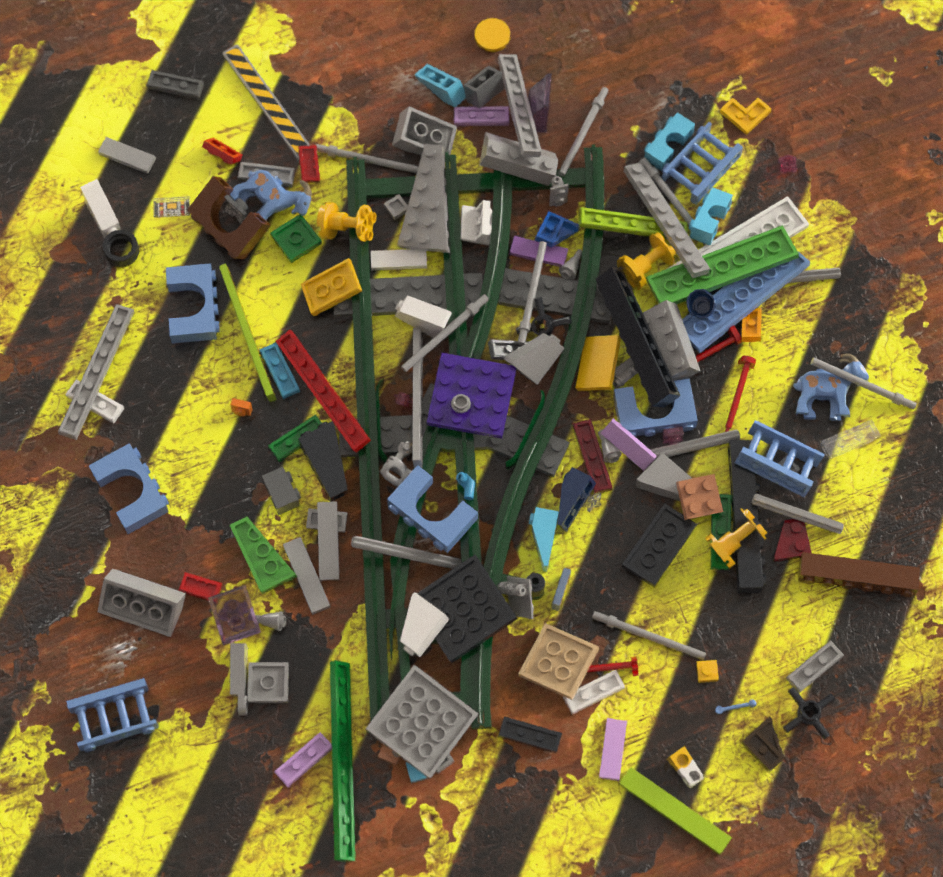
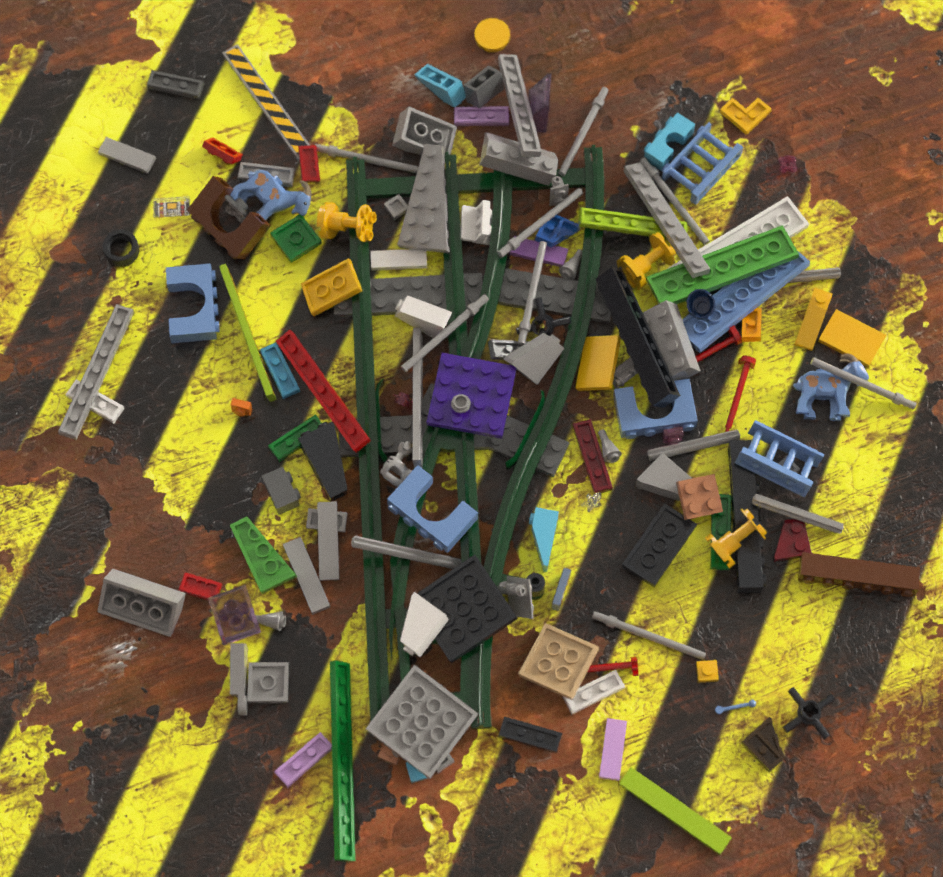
(99, 700): medium blue fence -> none
(100, 207): white slope -> none
(127, 463): medium blue arch -> none
(467, 483): dark azure arm -> none
(514, 242): none -> light grey bar
(574, 492): dark blue slope -> none
(628, 444): lavender tile -> none
(685, 767): leg -> none
(714, 205): medium azure arch -> none
(813, 319): none -> yellow slope
(814, 666): light grey tile -> none
(850, 439): clear tile -> none
(852, 337): none -> yellow tile

